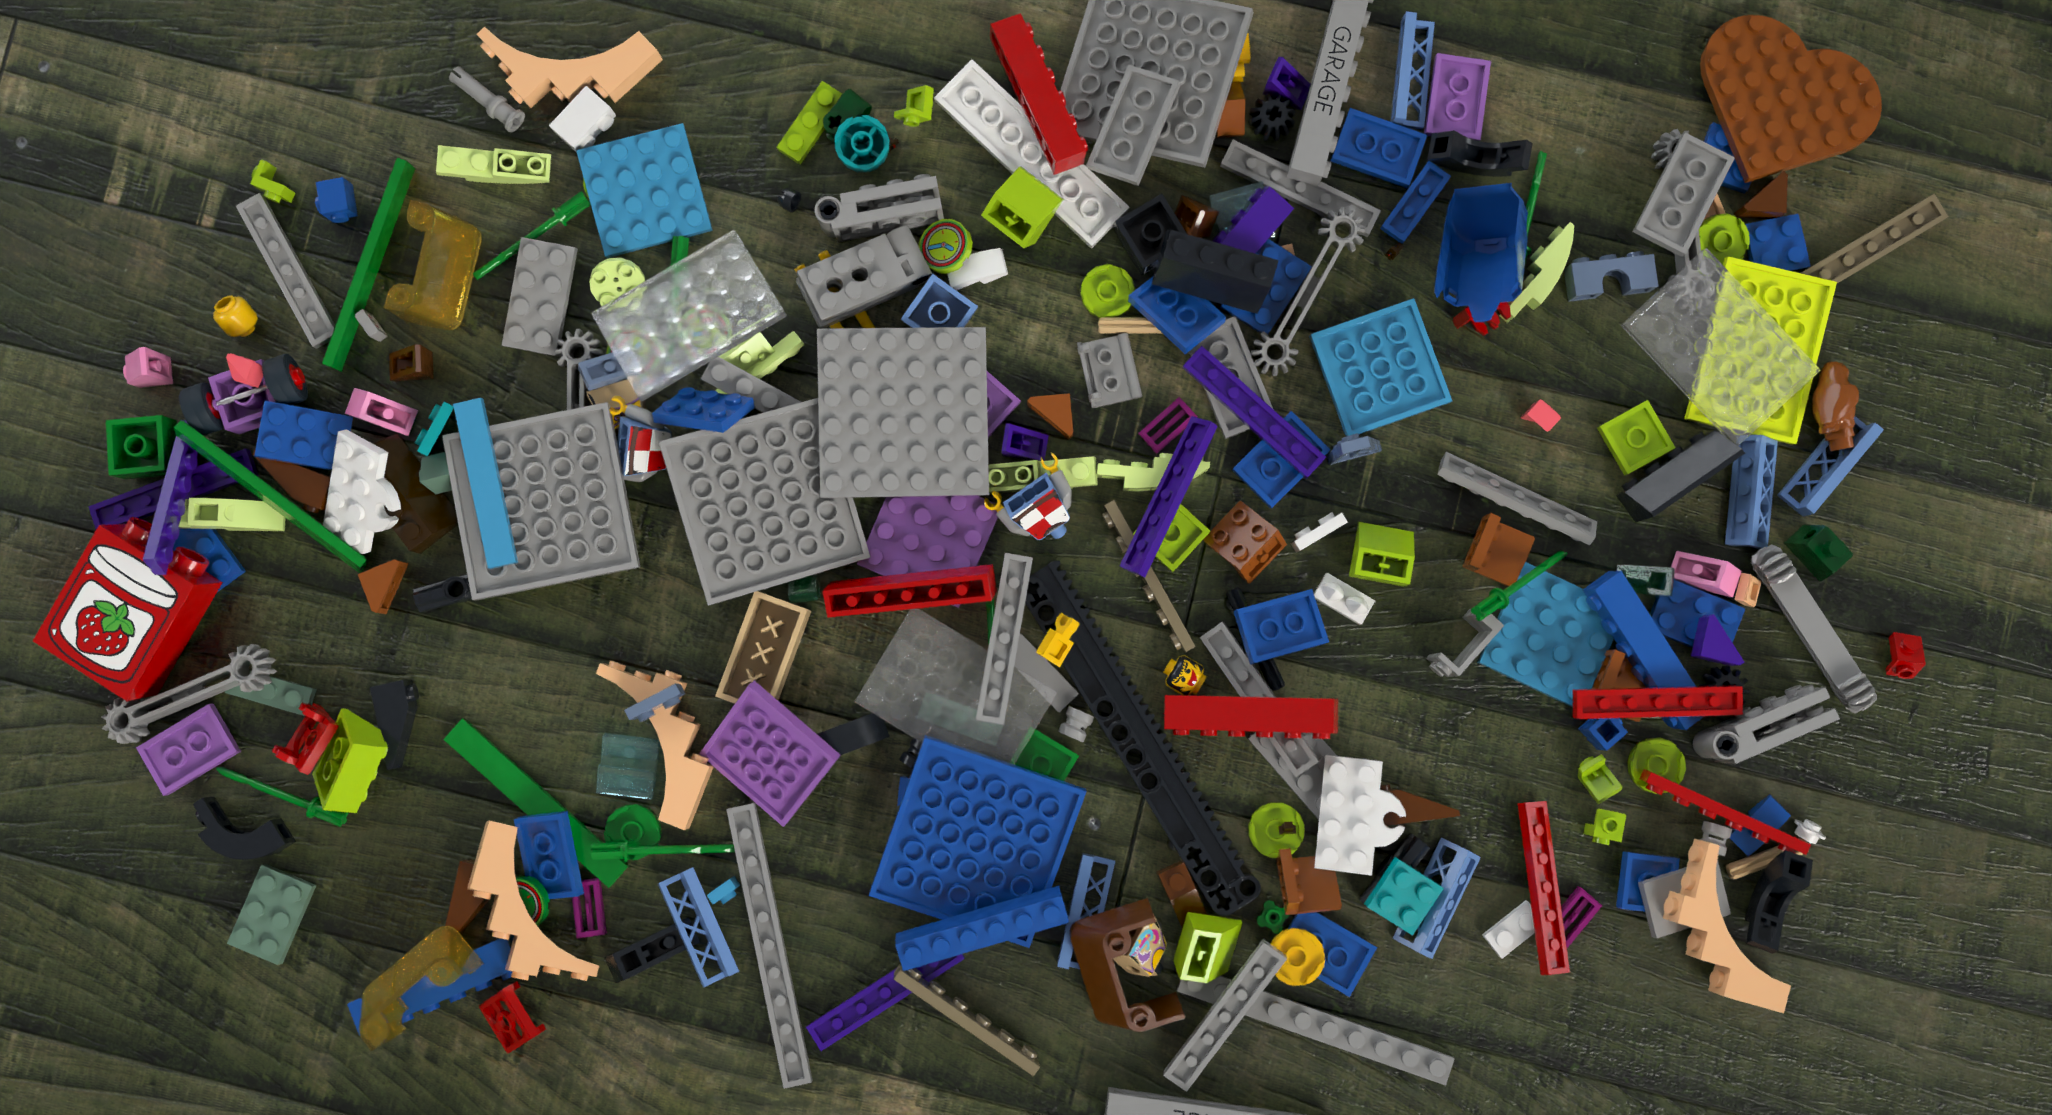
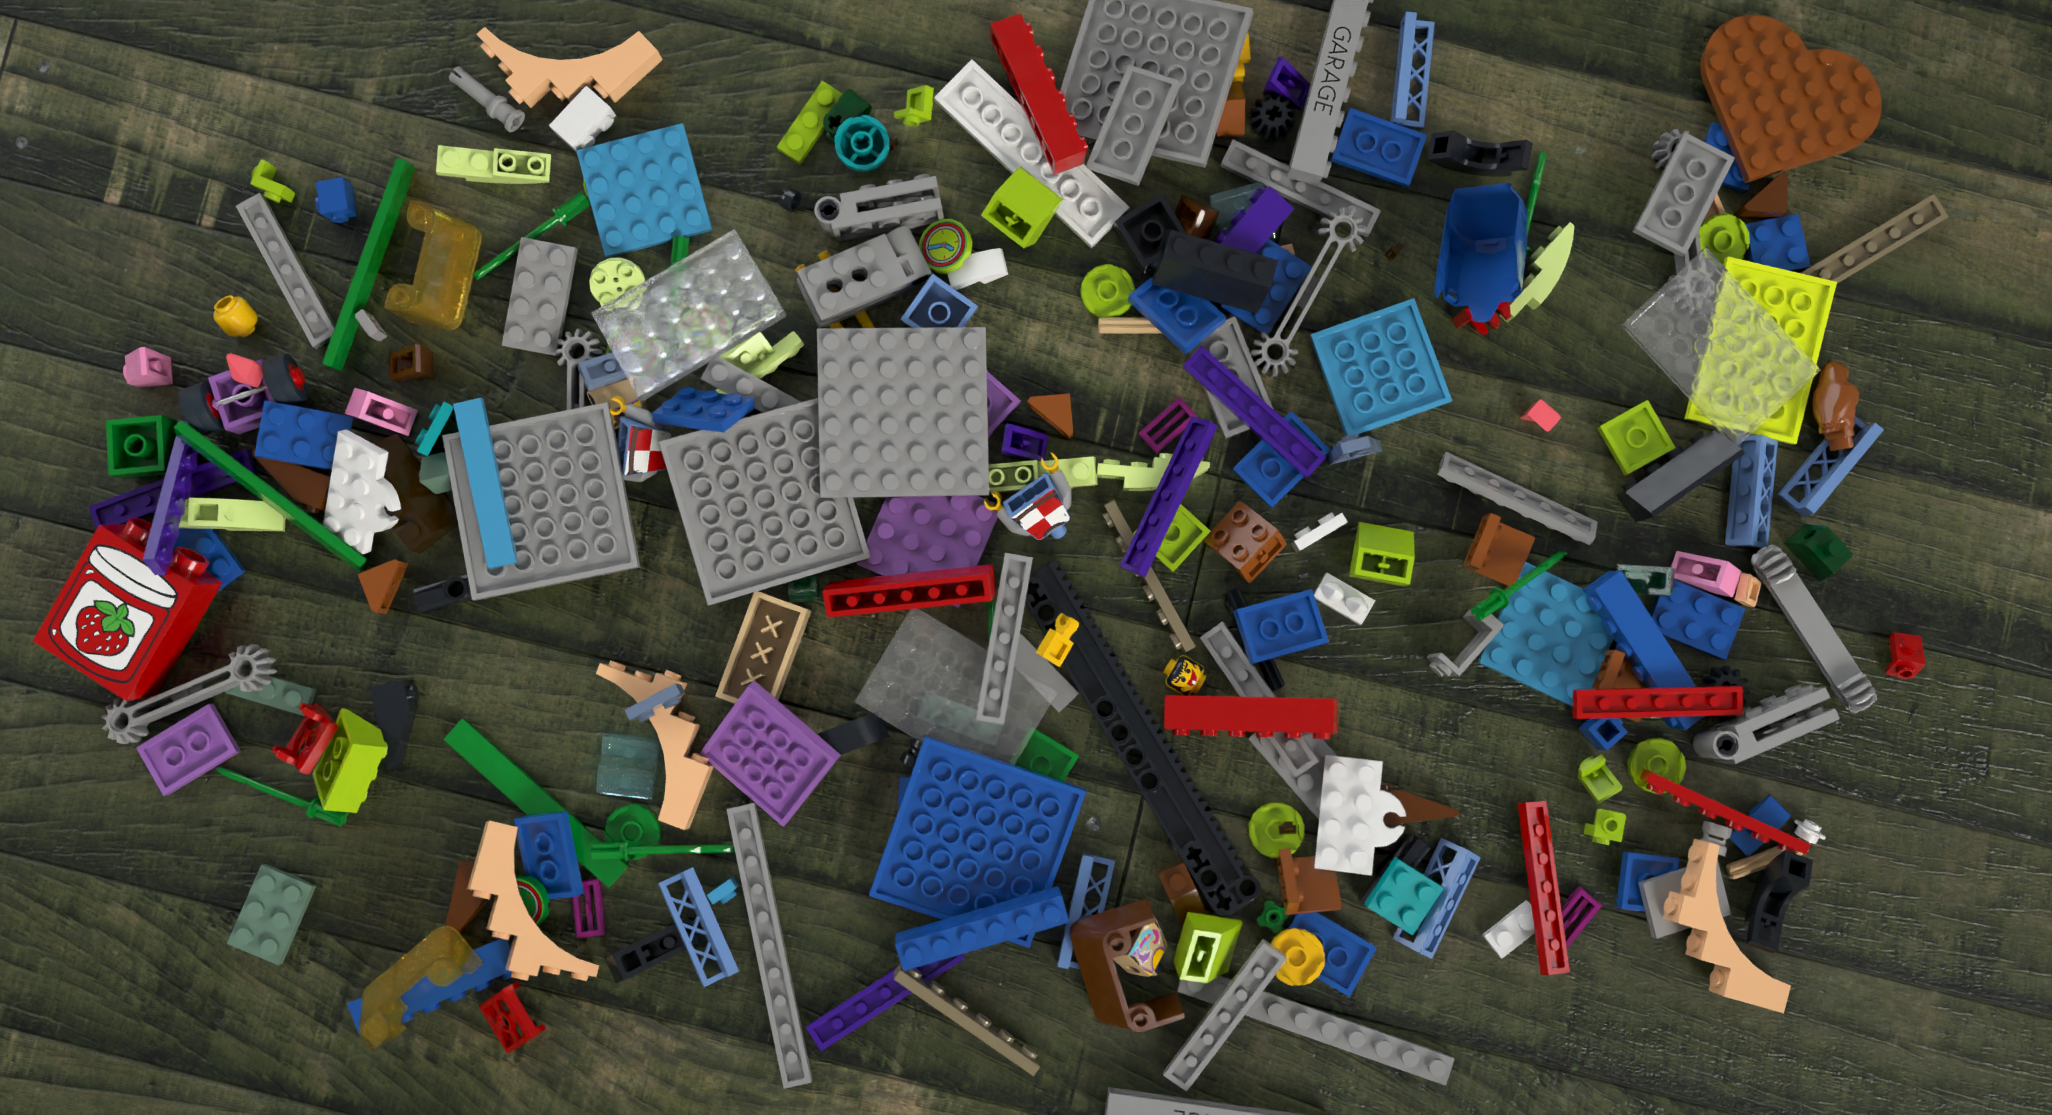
(235, 843): black arch -> none
(1076, 724): light grey wheel -> none
(1109, 370): light grey piece -> none
(1415, 202): blue plate -> none
(1457, 95): medium lavender plate -> none
(1635, 274): sand blue arch -> none
(1713, 643): dark purple slope -> none

